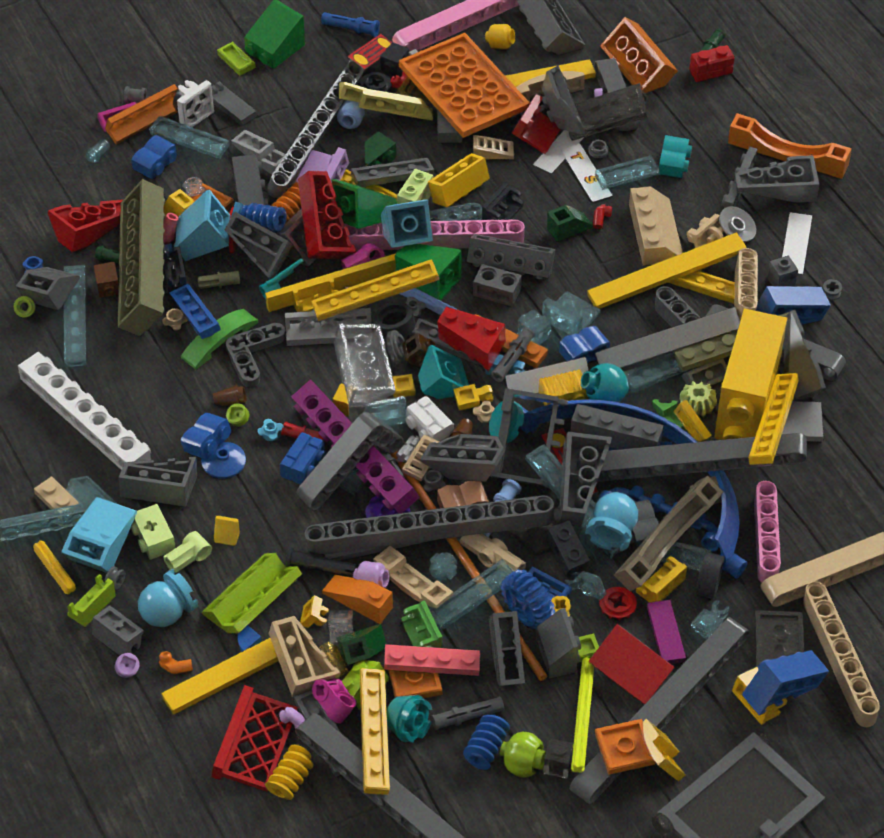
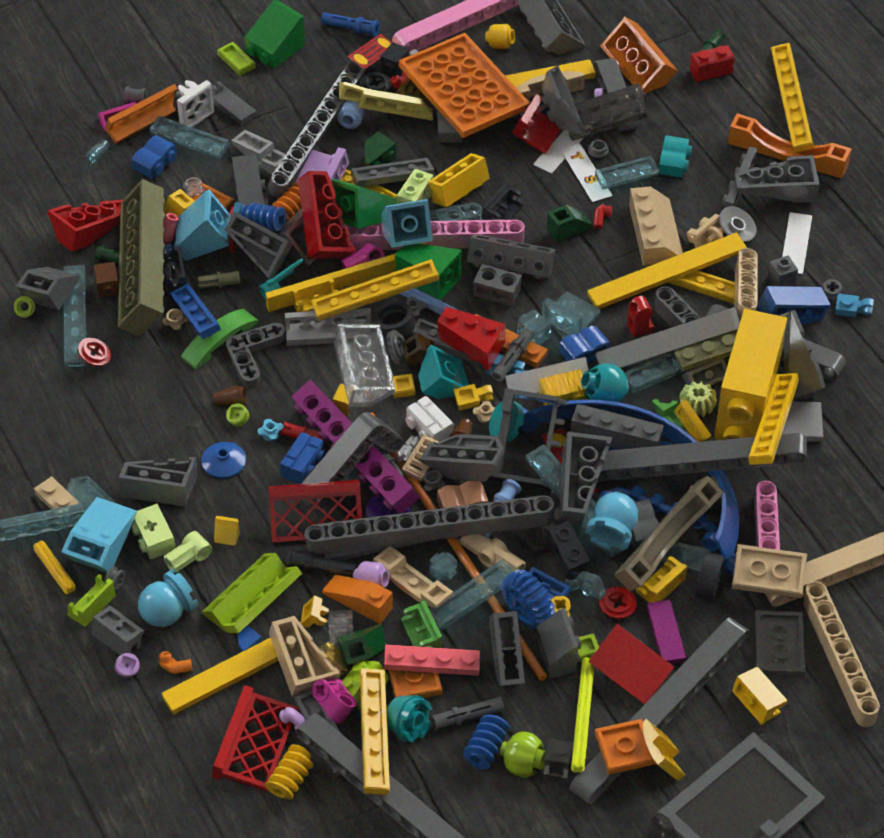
(32, 263): blue plate -> none
(82, 411): white brick -> none
(90, 345): none -> gear
(205, 435): blue brick -> none
(309, 491): none -> red fence
(390, 411): clear light blue slope -> none
(482, 147): tan slope -> none
(639, 317): none -> red leg
(709, 621): clear light blue plate -> none
(769, 571): none -> tan tile
(782, 678): blue wedge -> none
(792, 98): none -> yellow tile
(850, 305): none -> dark azure plate

